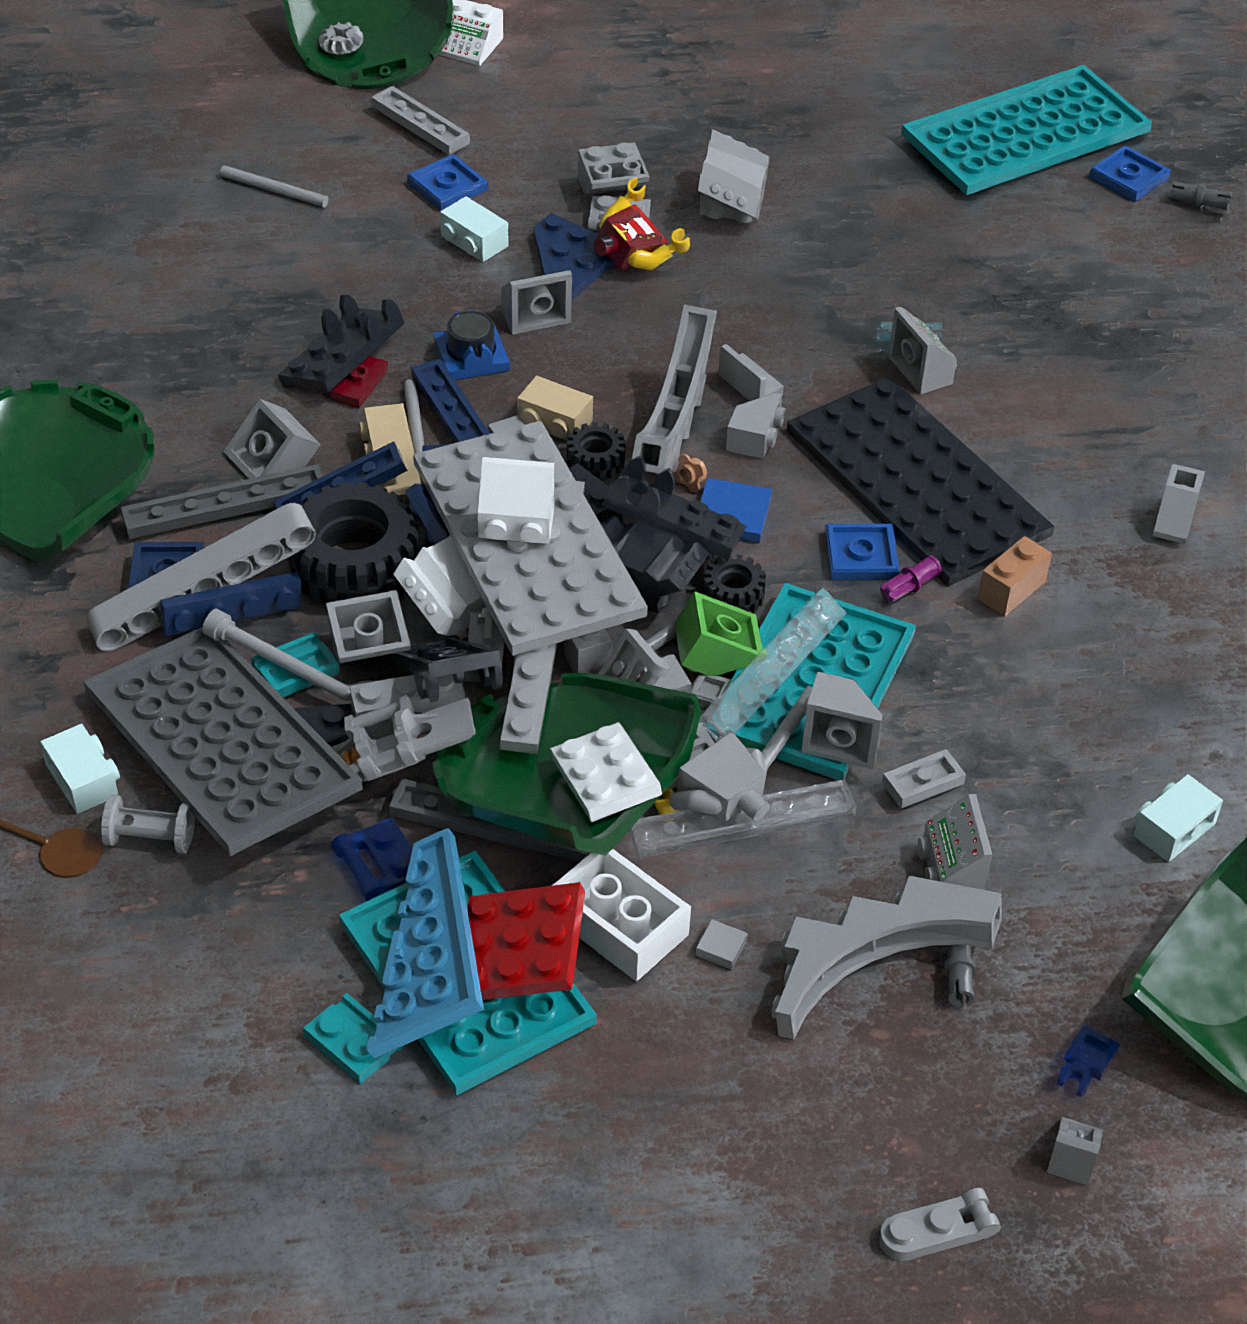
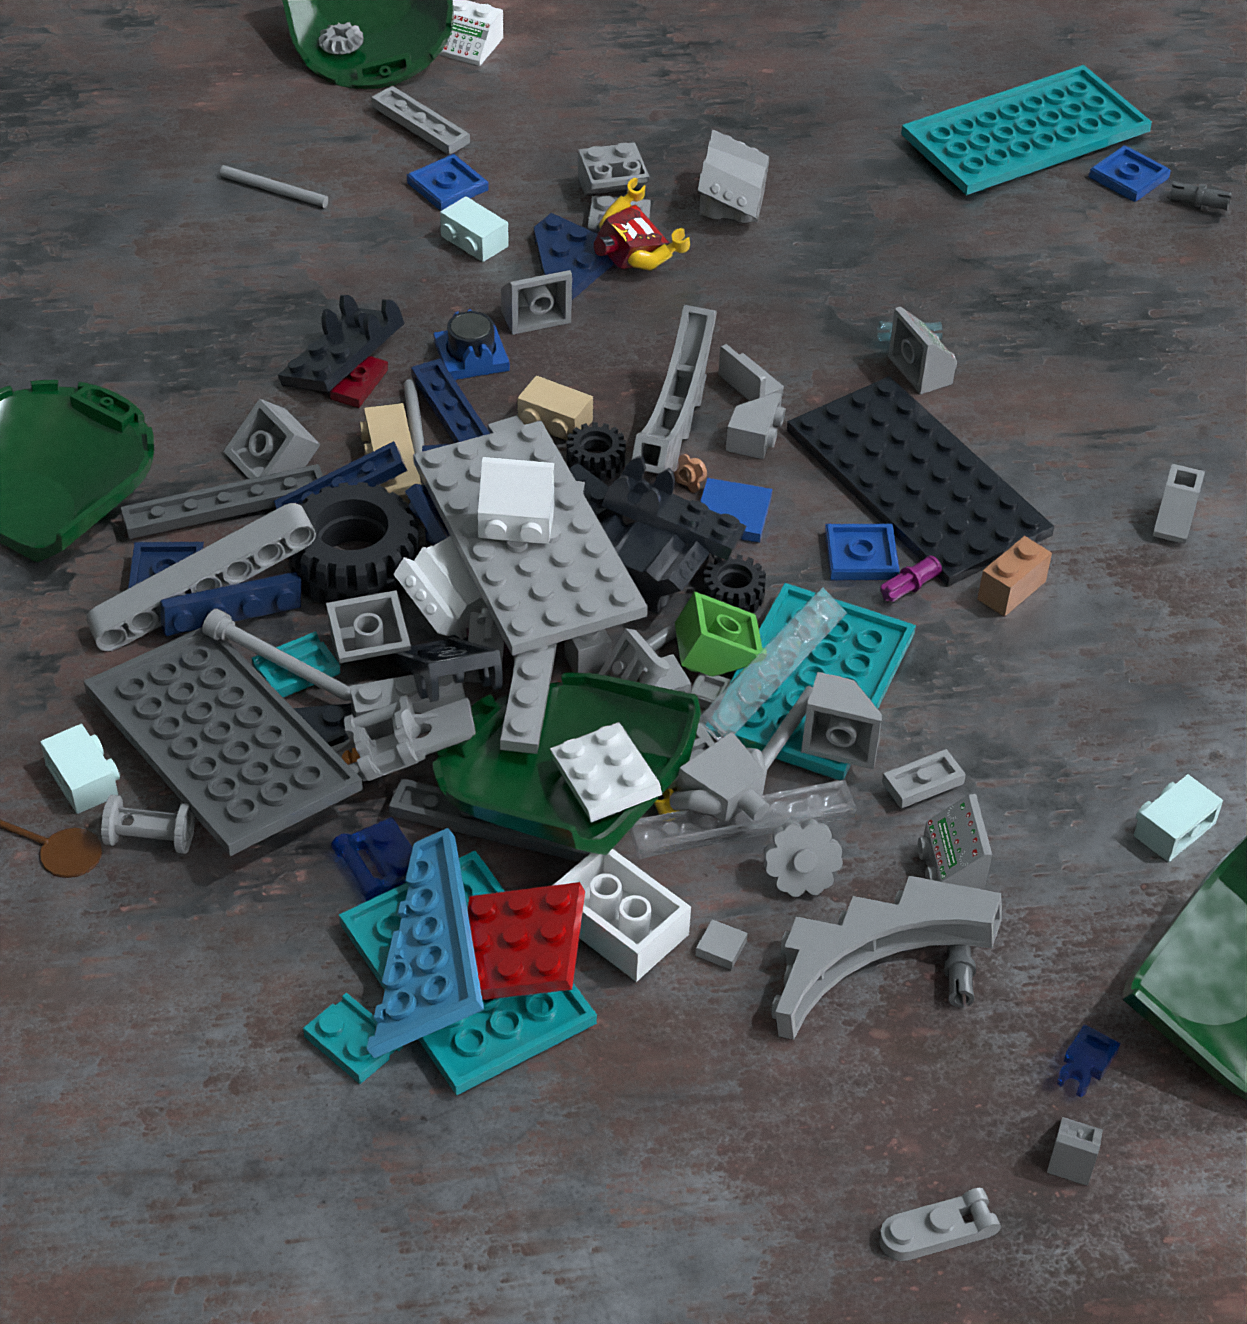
(803, 857): none -> light grey plant

